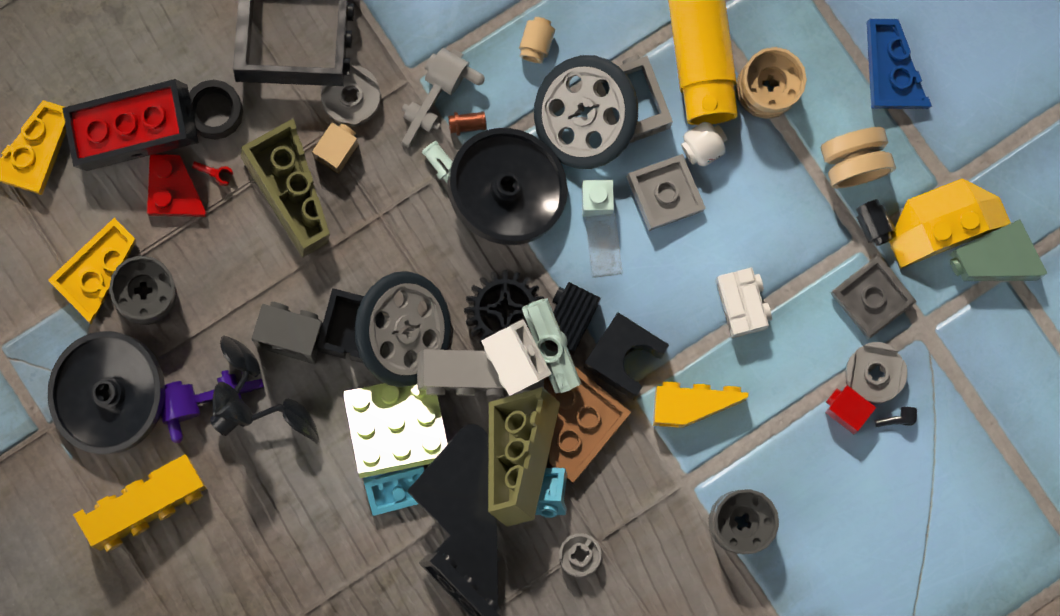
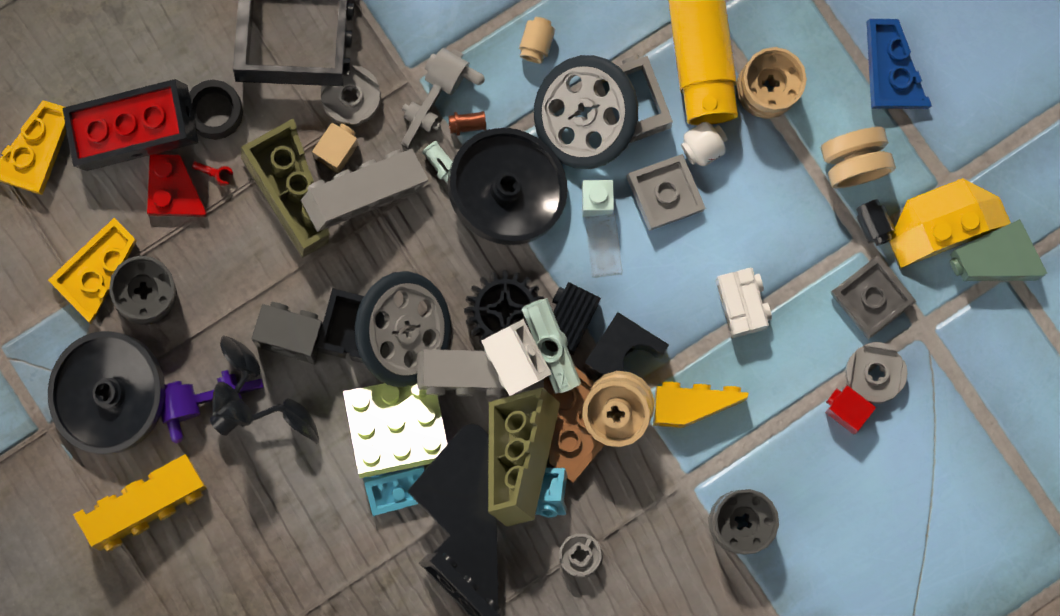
(363, 189): none -> light grey brick
(634, 405): none -> tan wheel
(907, 417): black hand -> none

